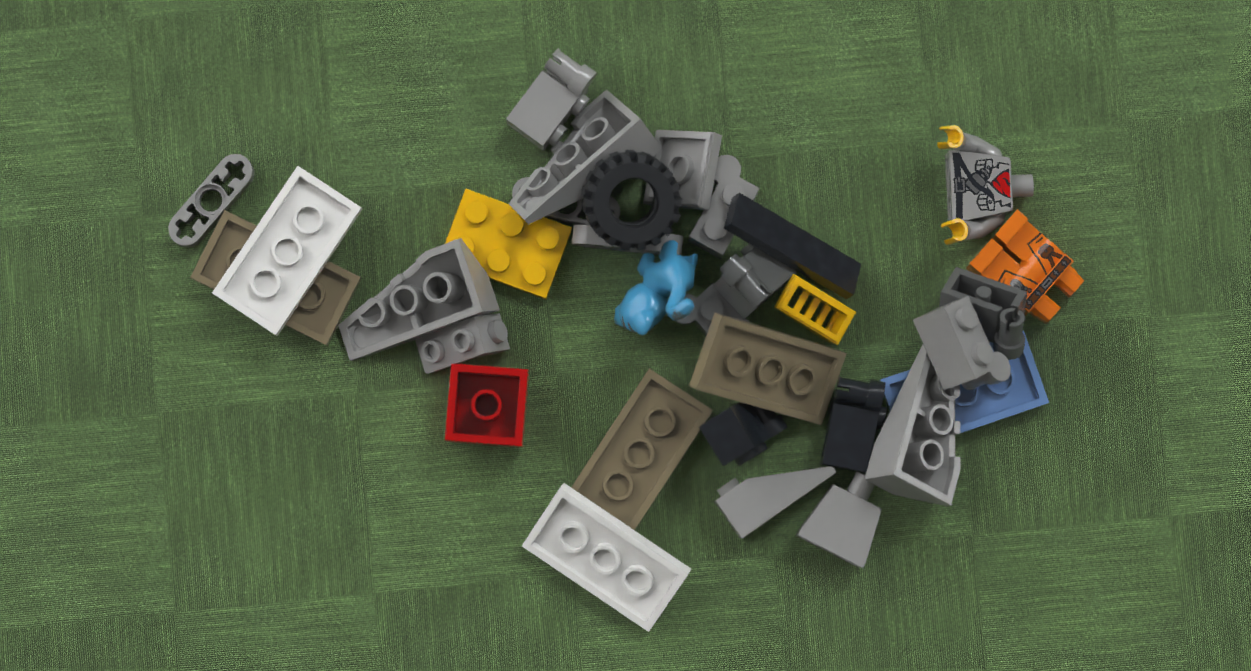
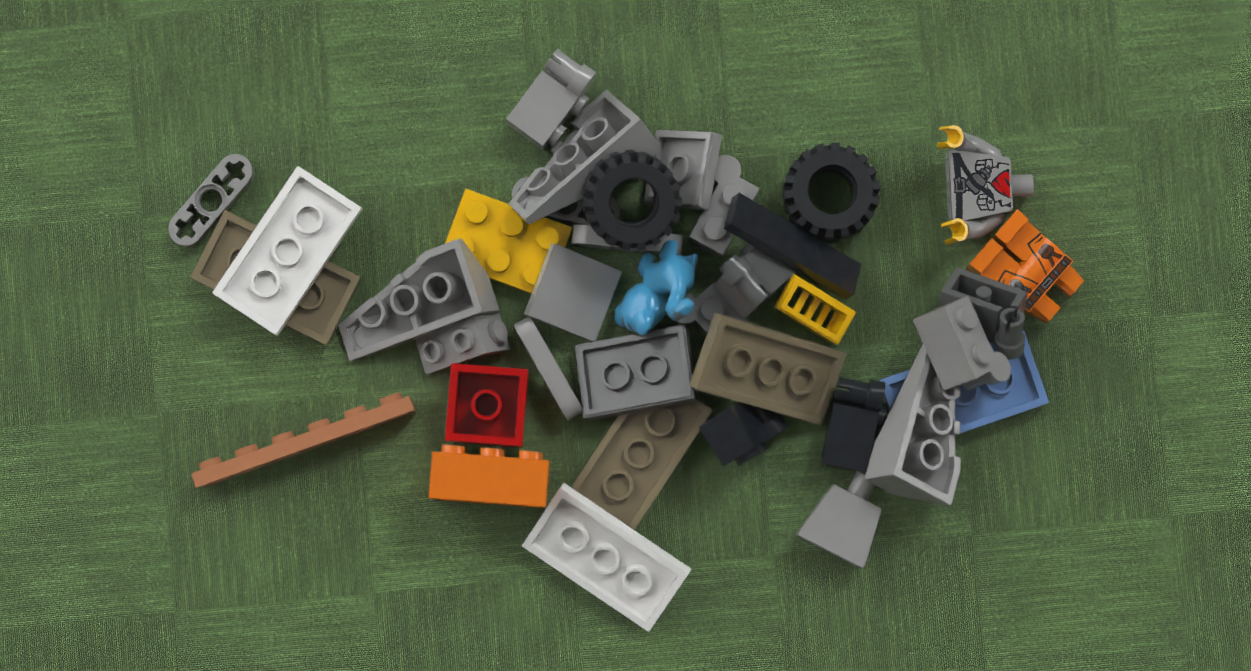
(286, 445): none -> nougat plate
(489, 477): none -> orange brick
(548, 368): none -> light grey beam
(572, 292): none -> light grey tile
(635, 372): none -> dark grey tile
(761, 498): light grey slope -> none
(840, 161): none -> black tyre

